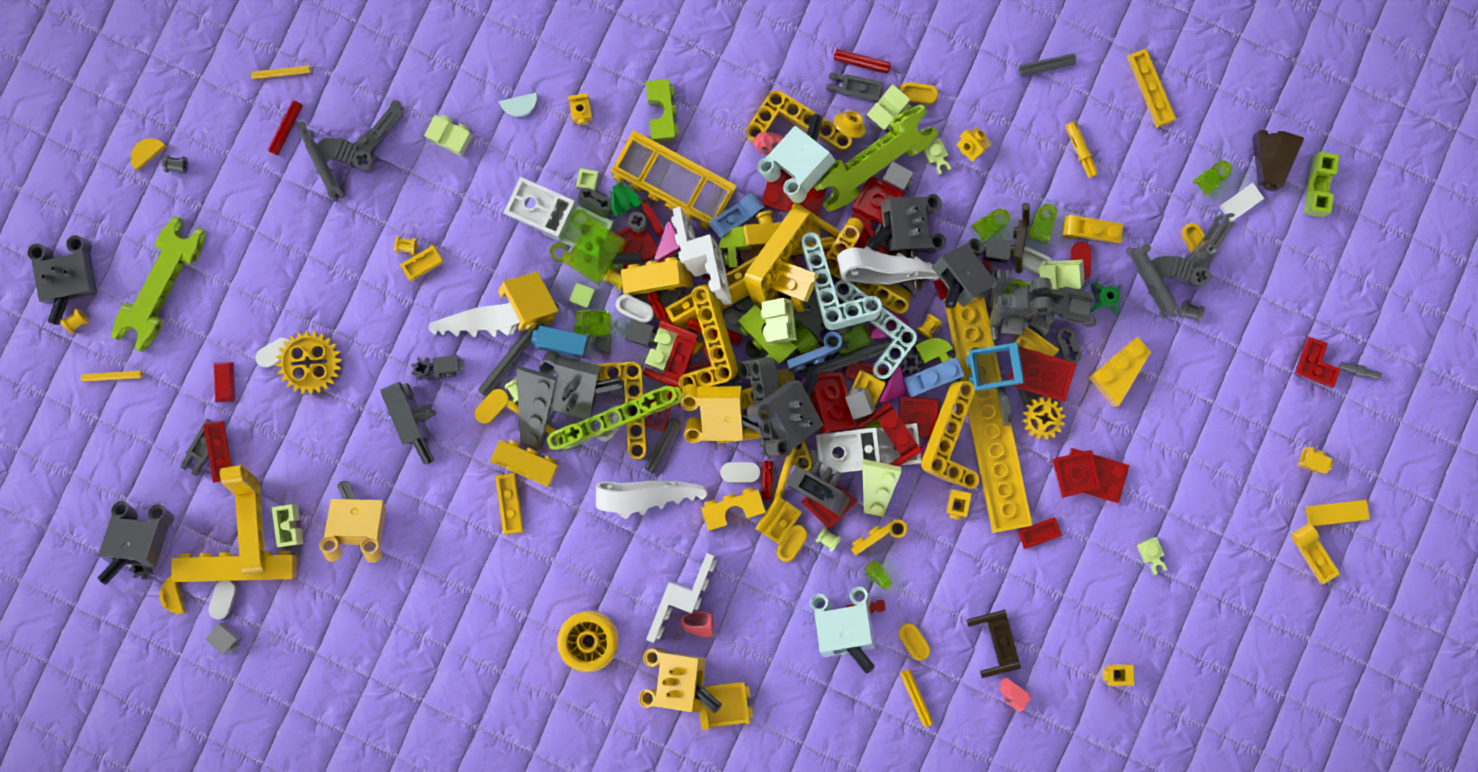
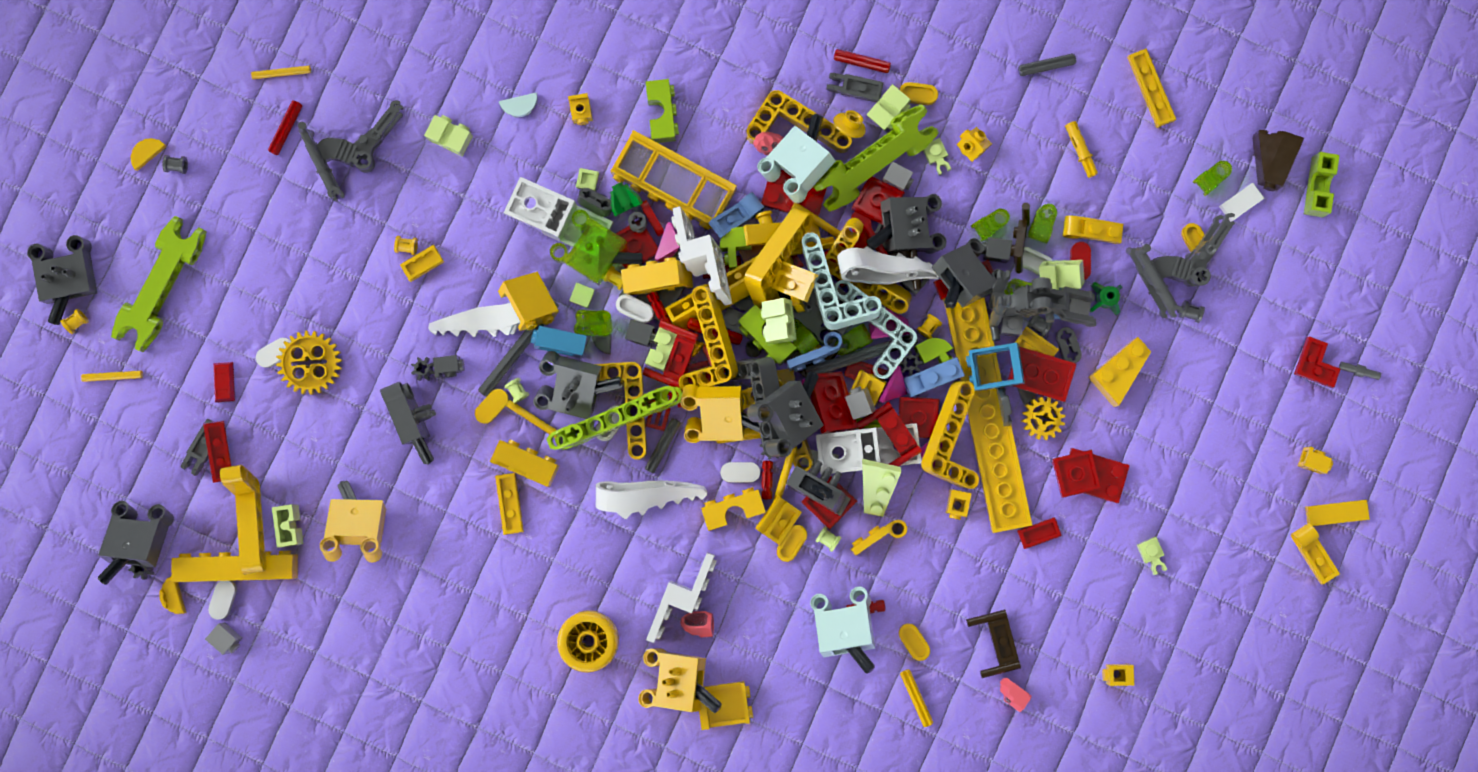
(534, 404): wing -> none
(876, 572): clear neon green cone -> none

